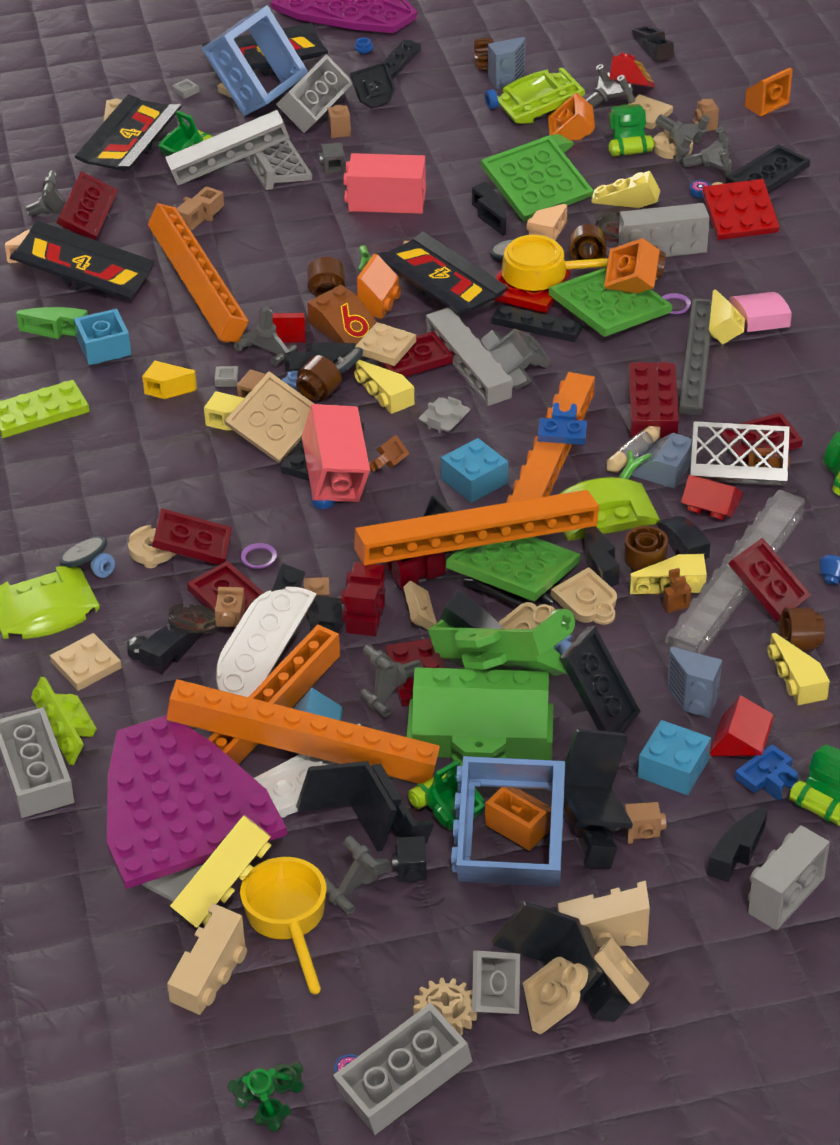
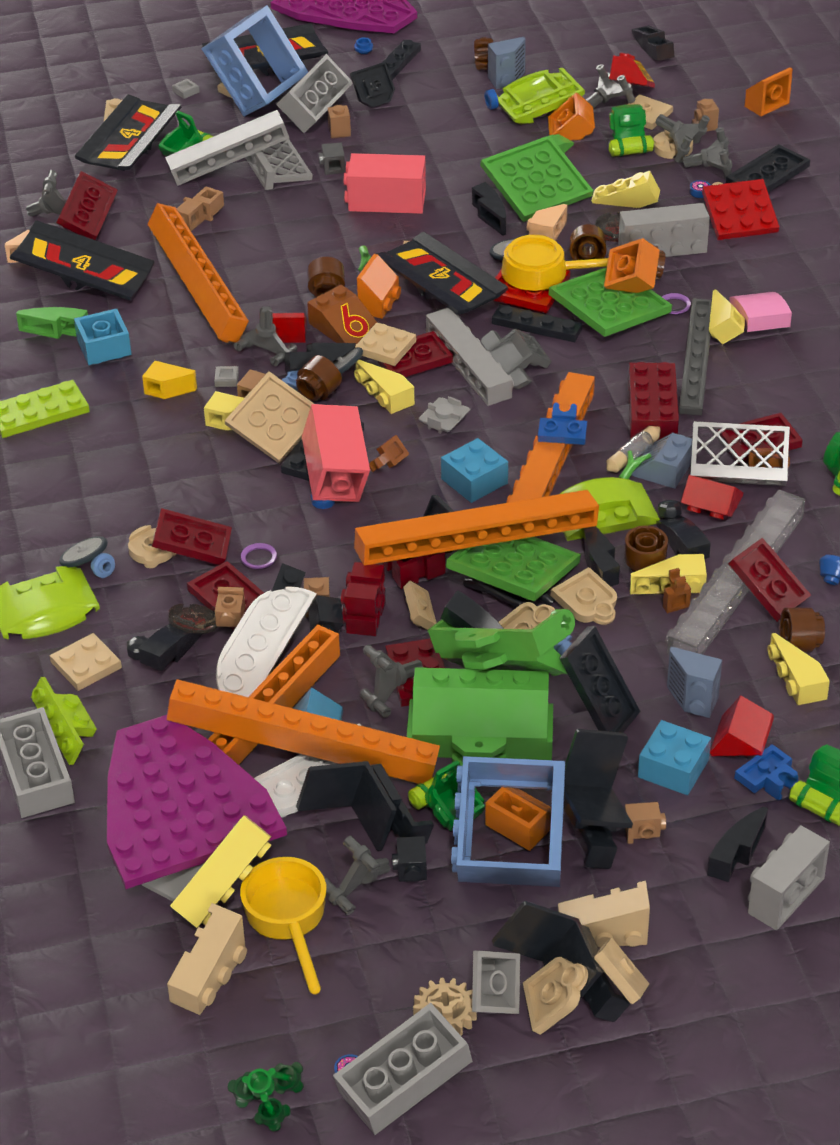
(669, 509): none -> black tile

